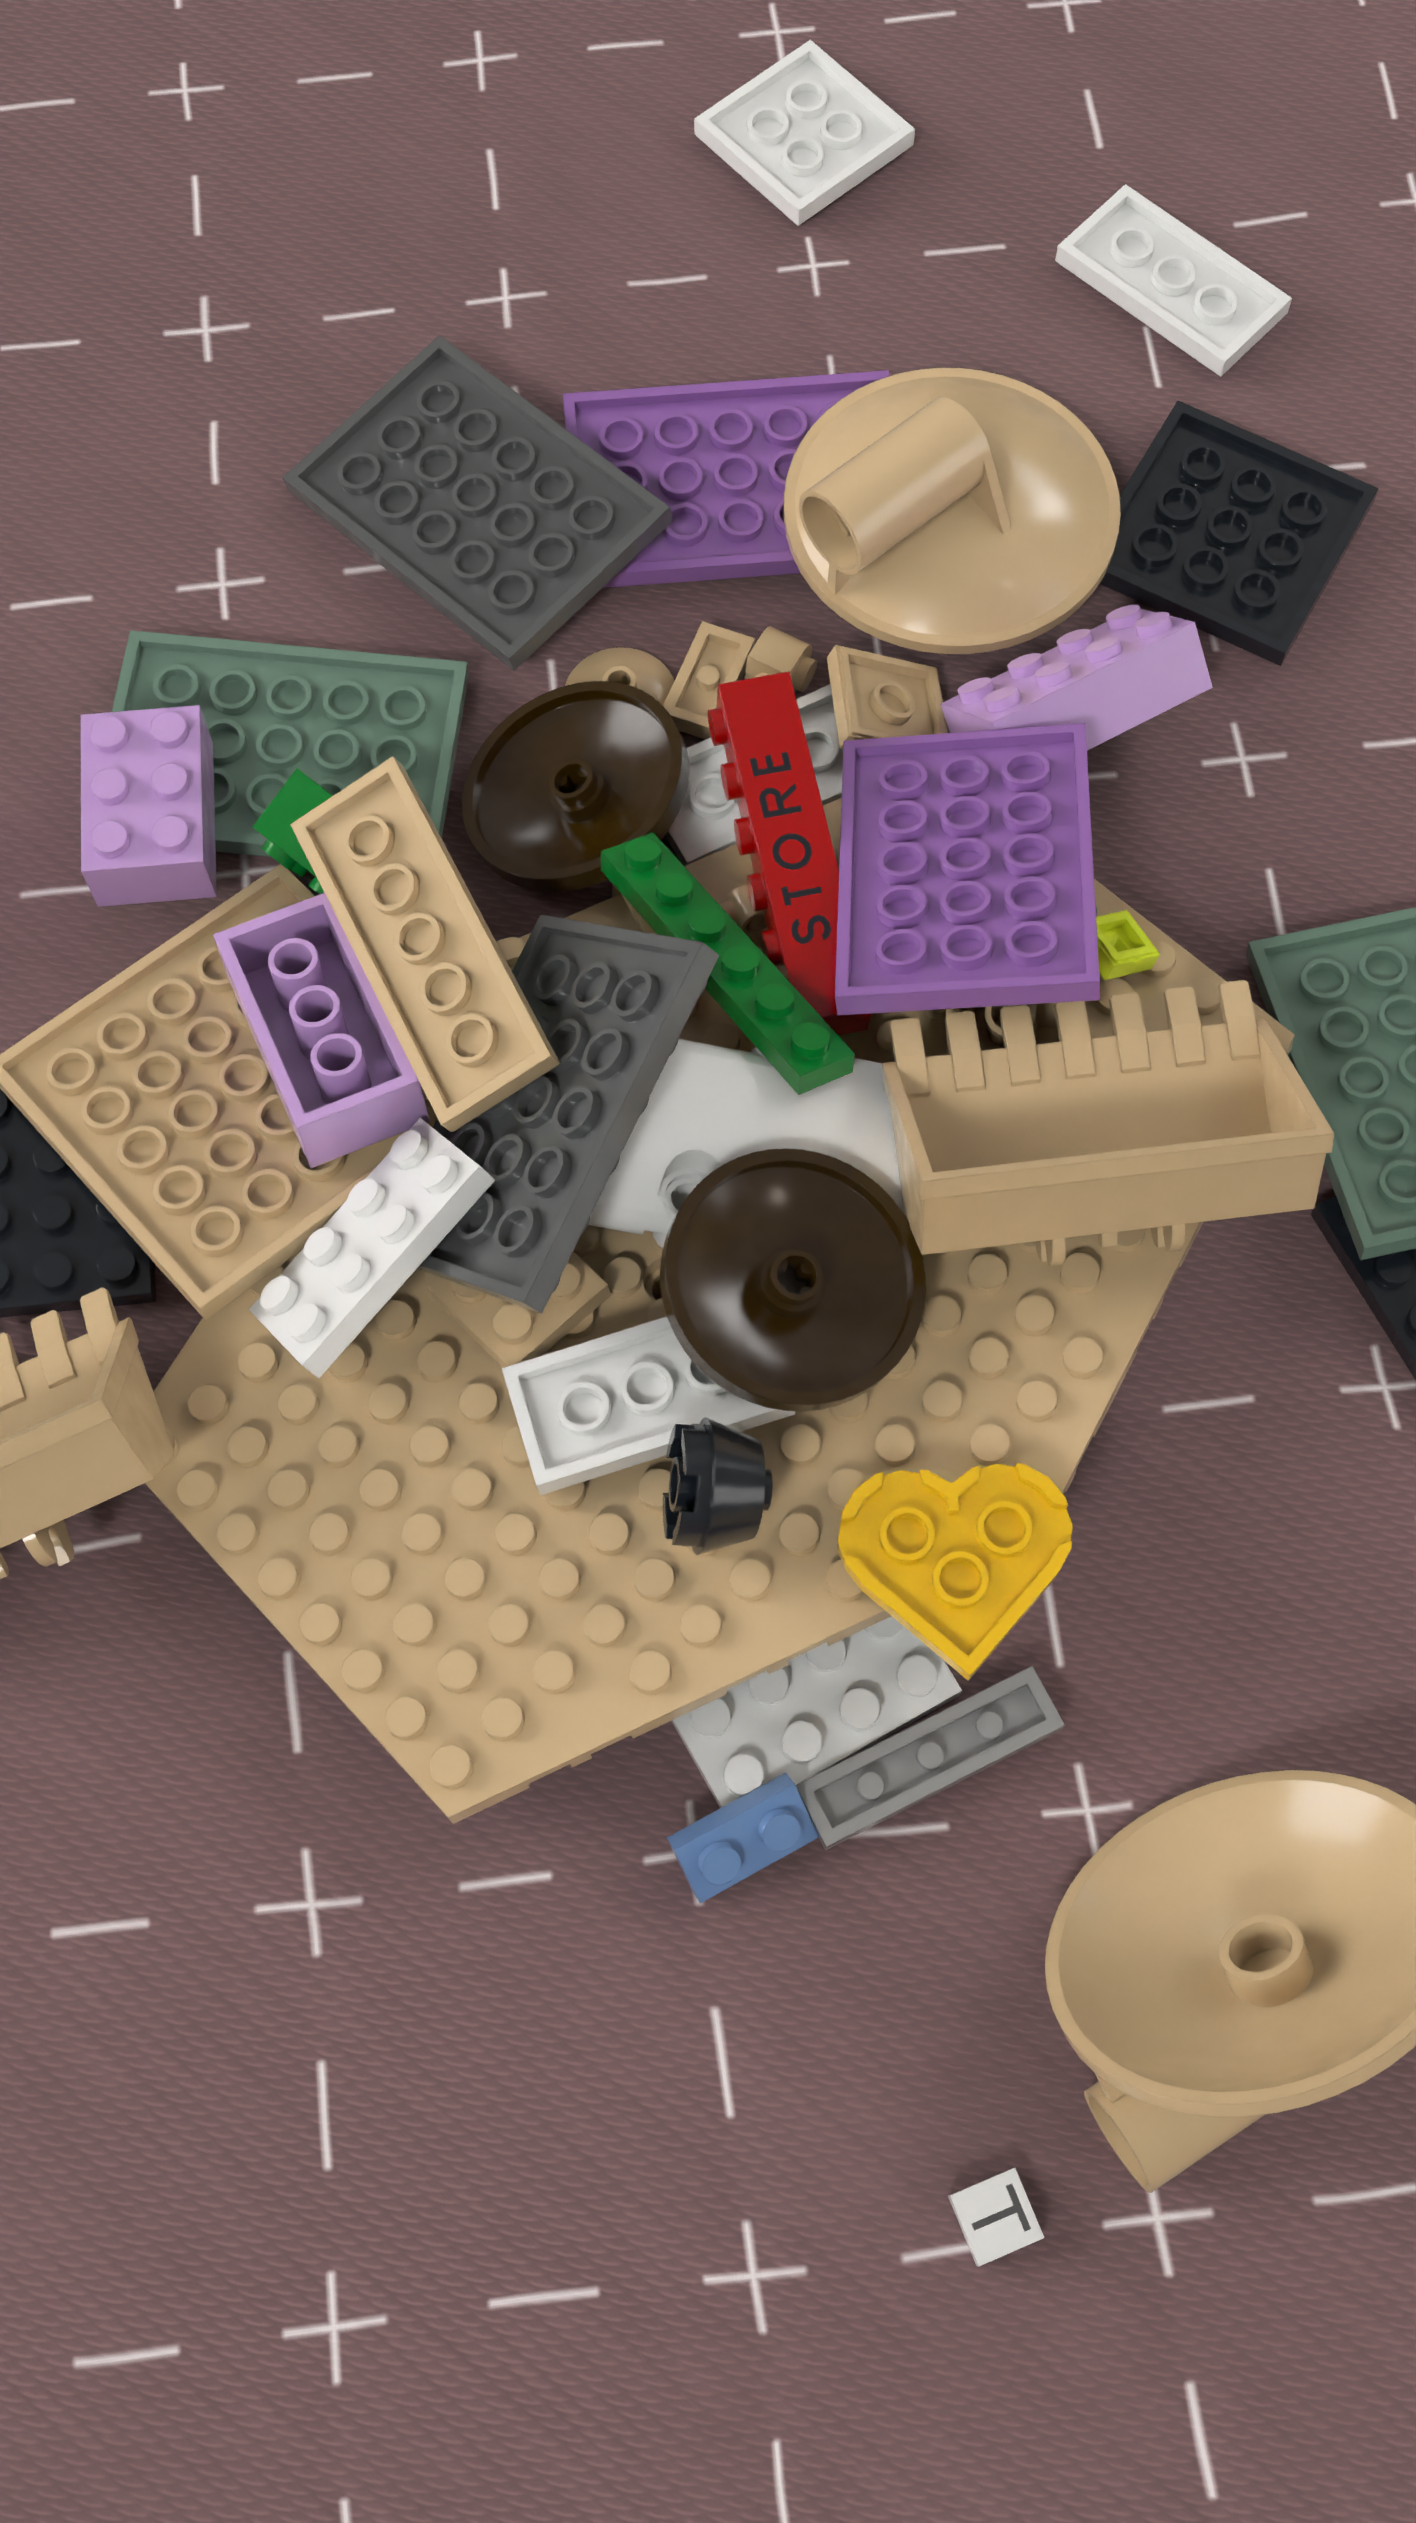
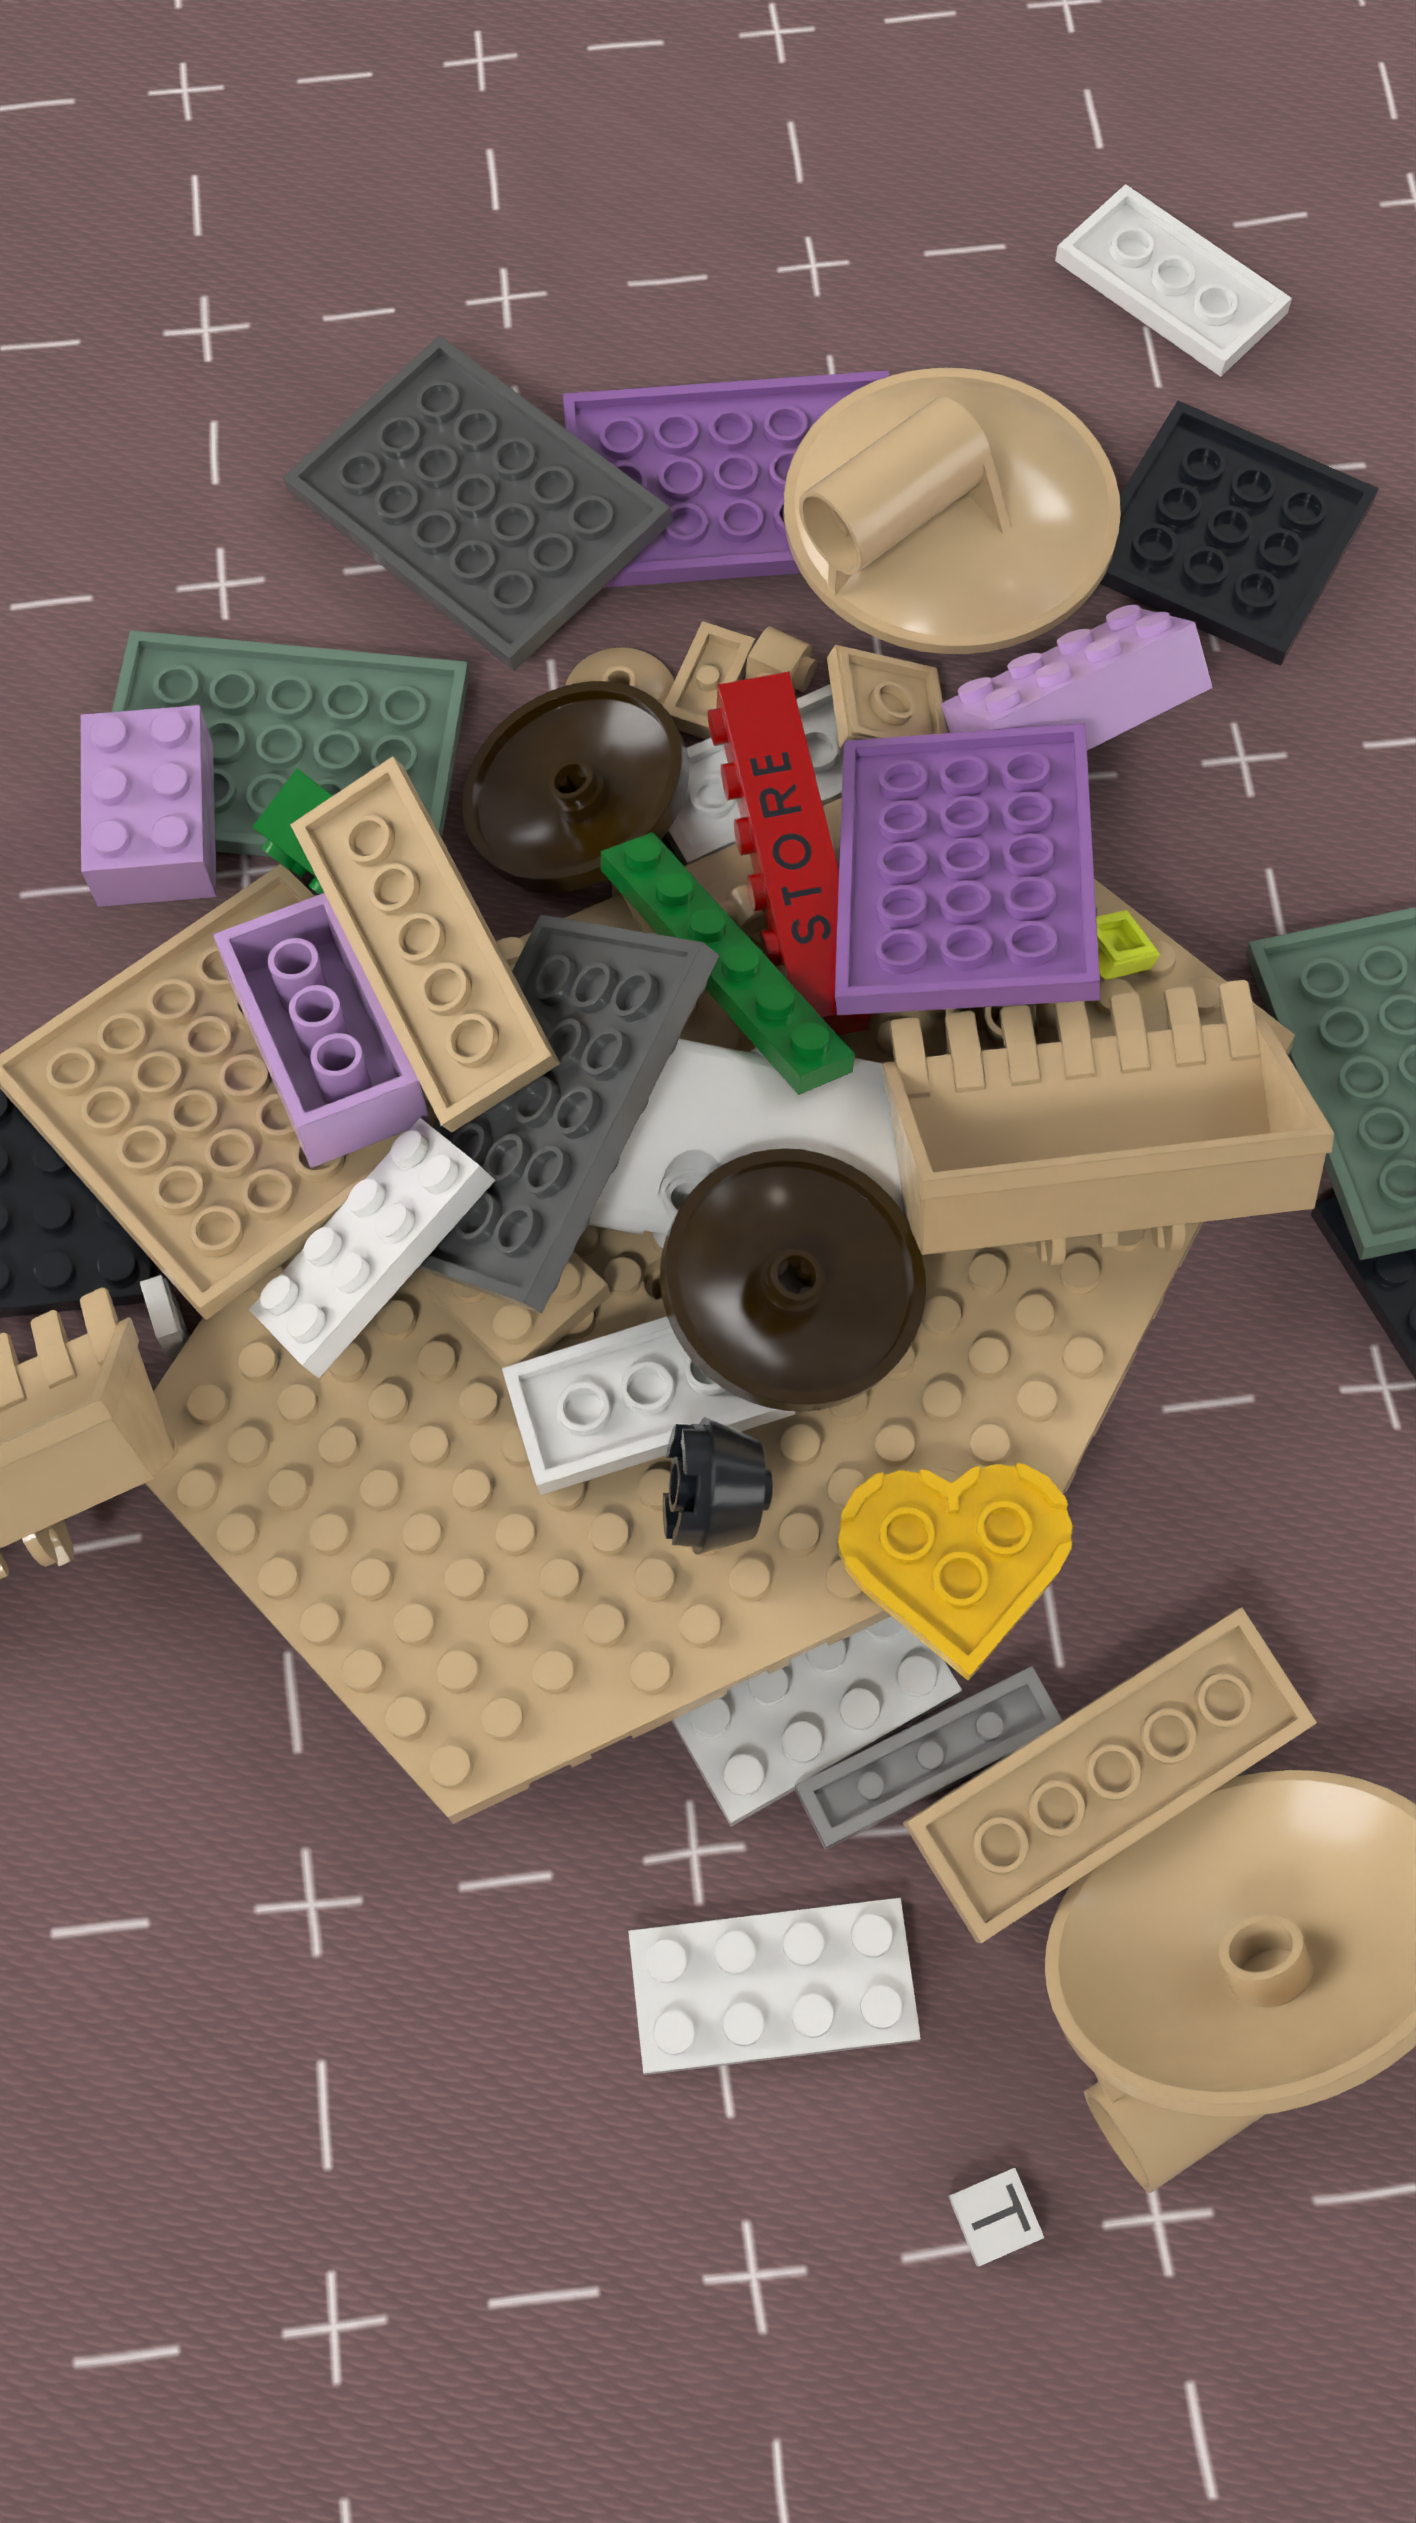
(165, 1315): none -> white tile
(743, 1837): medium blue plate -> none
(773, 1986): none -> white plate
(804, 132): white plate -> none
(1108, 1774): none -> tan plate

